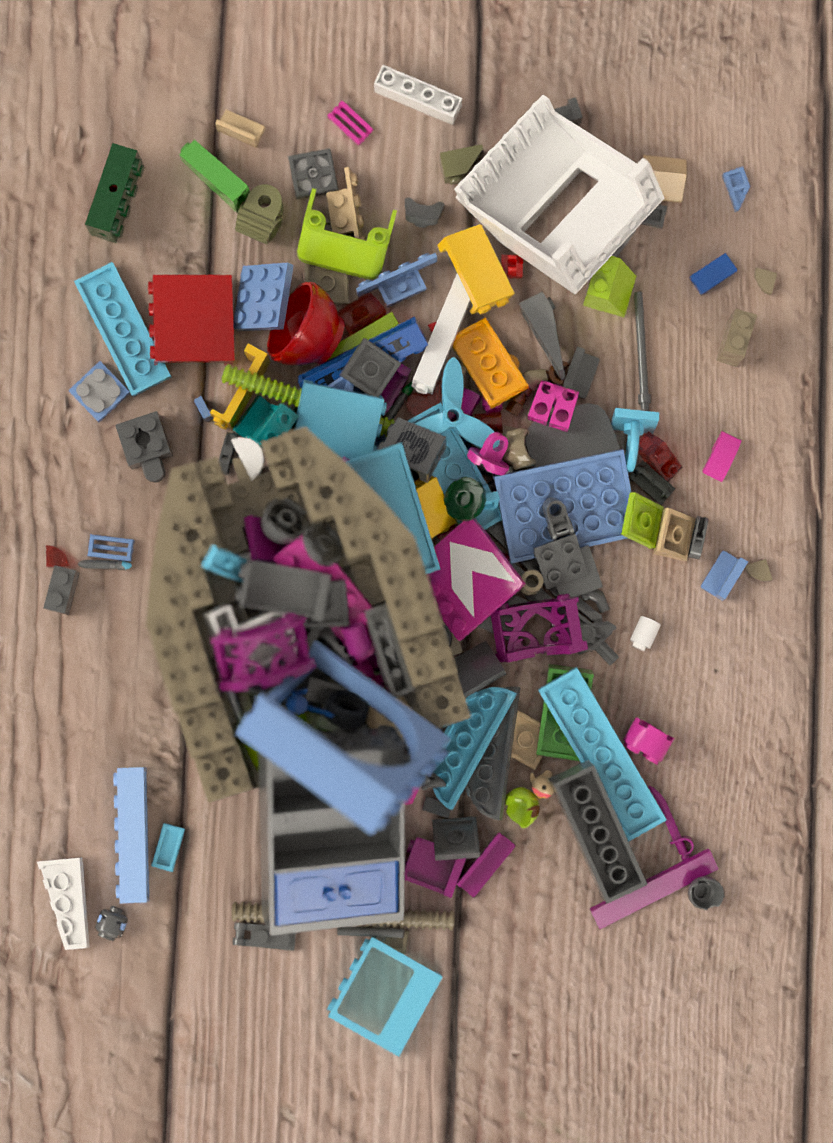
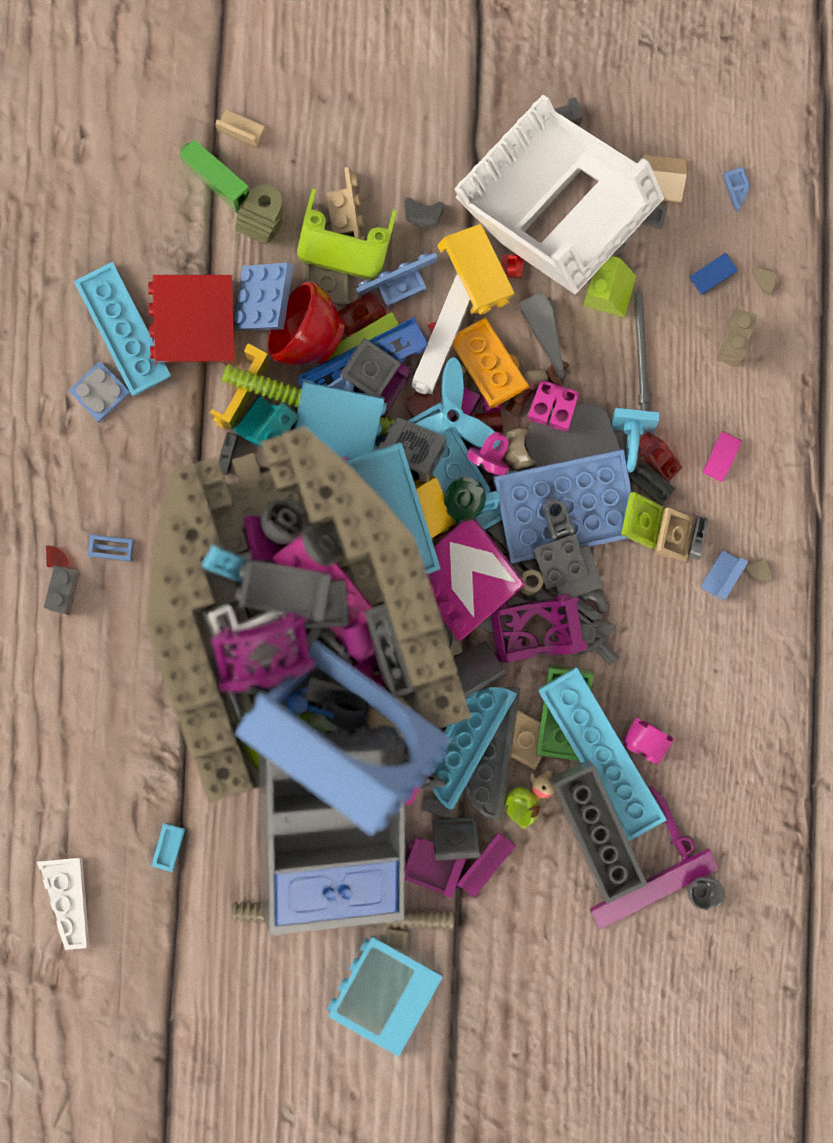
(104, 564): dark grey piece -> none
(111, 923): dark grey head -> none
(115, 193): dark green brick -> none
(132, 835): light blue brick -> none
(145, 445): dark grey brick -> none
(203, 409): medium blue tile -> none
(250, 455): white tile -> none
(261, 938): dark grey plate -> none
(313, 171): dark grey piece -> none
(337, 111): dark pink tile -> none
(367, 931): dark grey bar -> none
(406, 391): dark grey piece -> none
(417, 94): white brick -> none
(459, 163): olive slope -> none
(581, 372): dark grey panel -> none
(644, 633): white brick -> none

